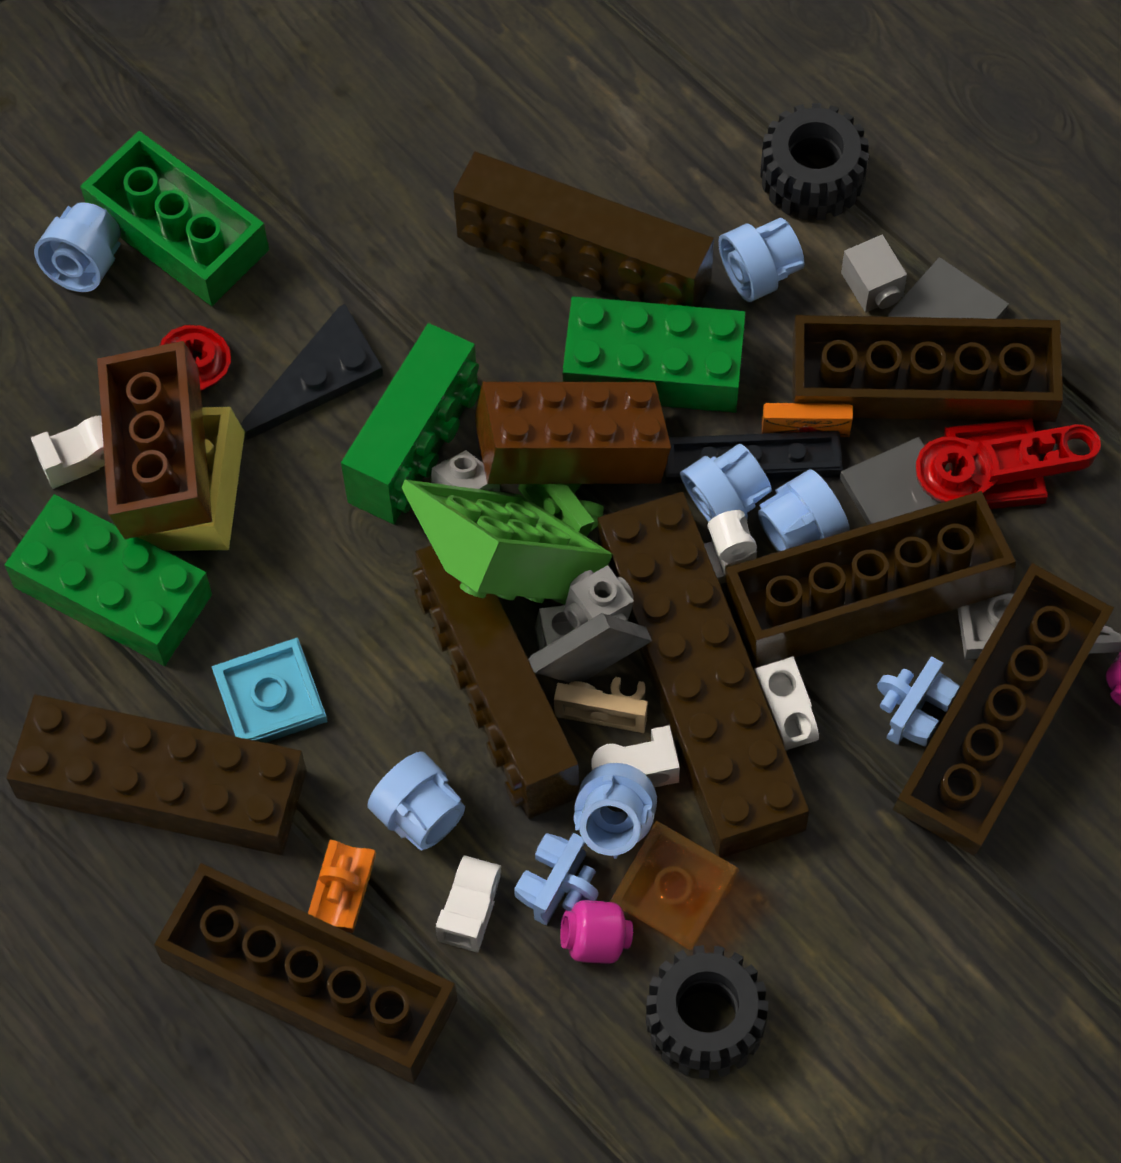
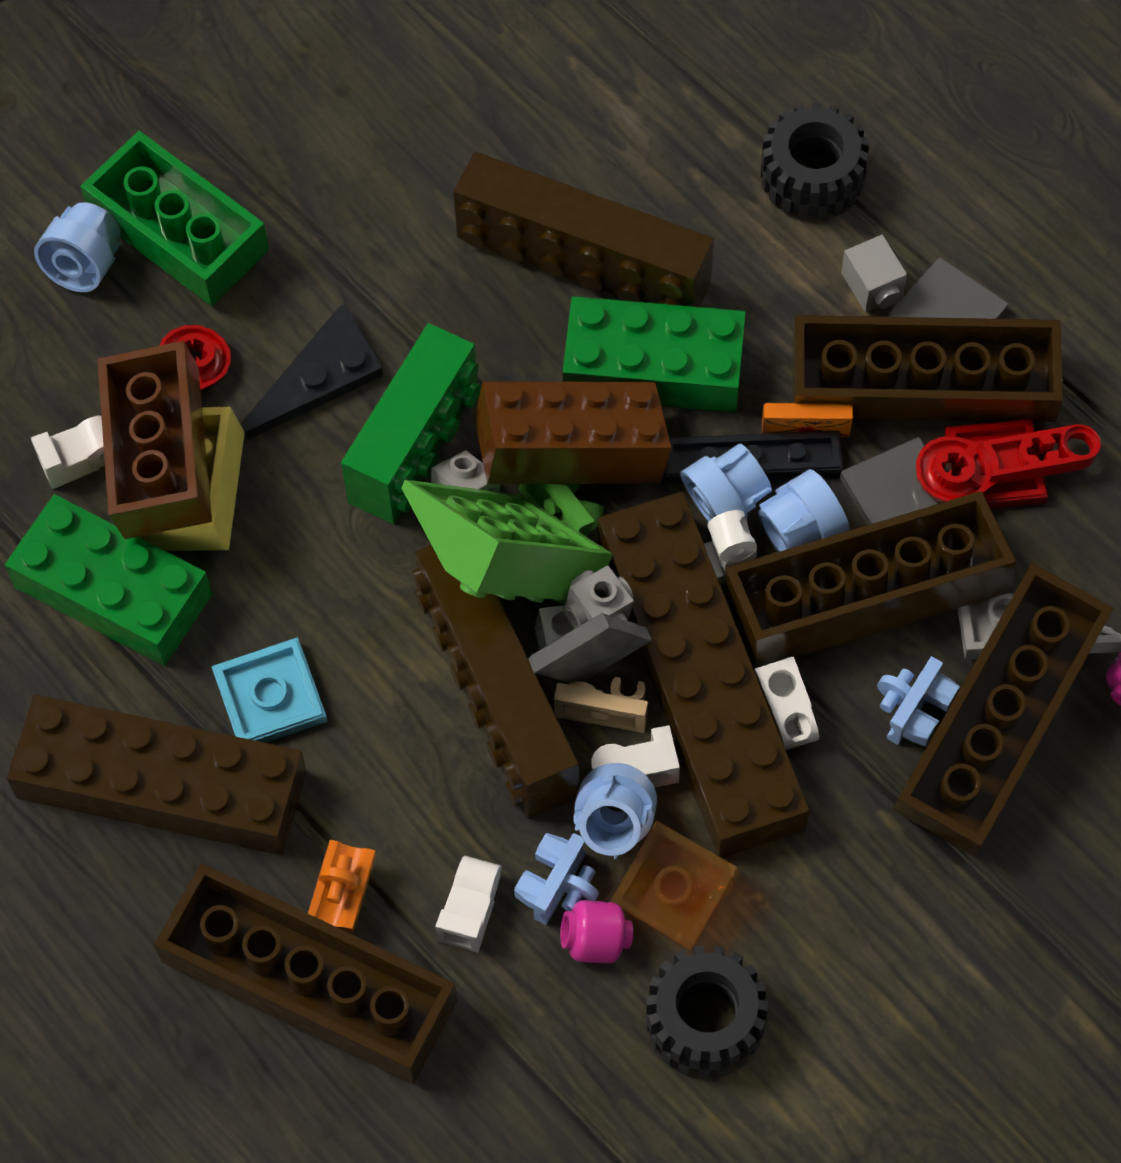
(417, 801): light blue piece -> none
(760, 257): light blue piece -> none

